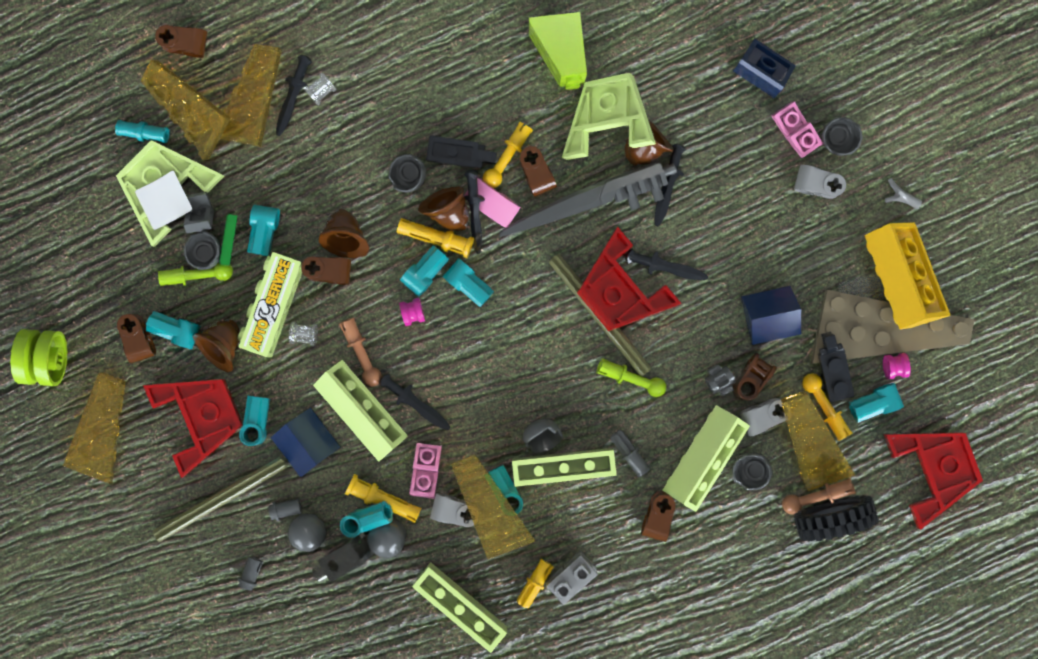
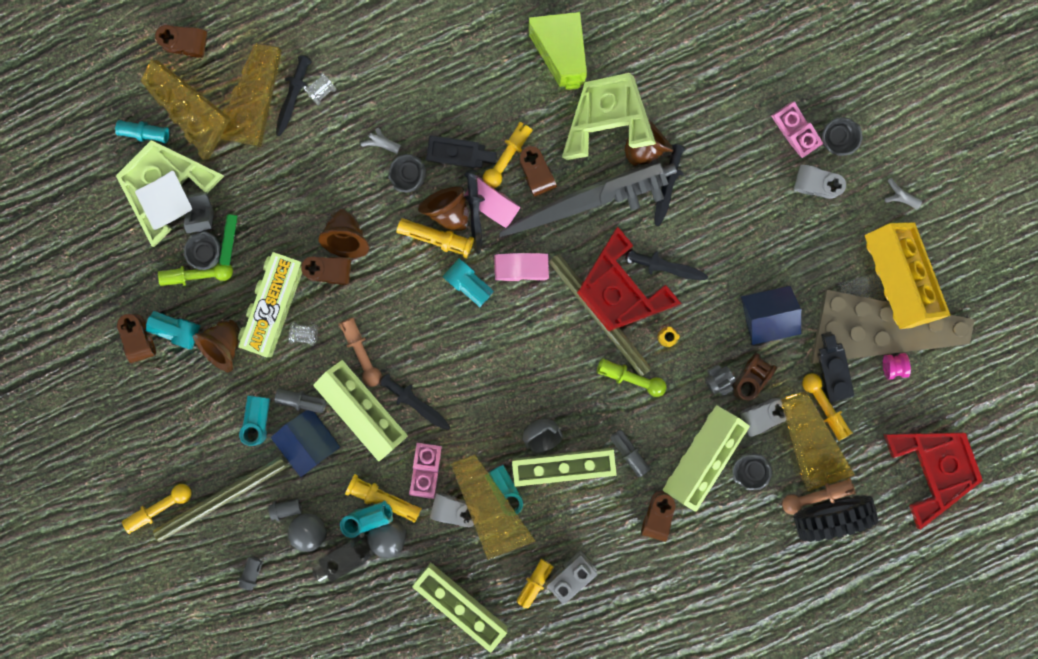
(39, 357): lime wheel -> none
(96, 435): clear yellow wing -> none
(180, 494): none -> yellow pin
(207, 413): red wing -> none
(263, 223): teal piece -> none
(300, 400): none -> dark grey axle
(381, 141): none -> light grey bar
(412, 311): dark pink wheel -> none
(420, 275): teal piece -> none
(521, 266): none -> bright pink slope
(661, 336): none -> yellow hose
(764, 68): dark blue slope -> none
(882, 400): teal piece -> none

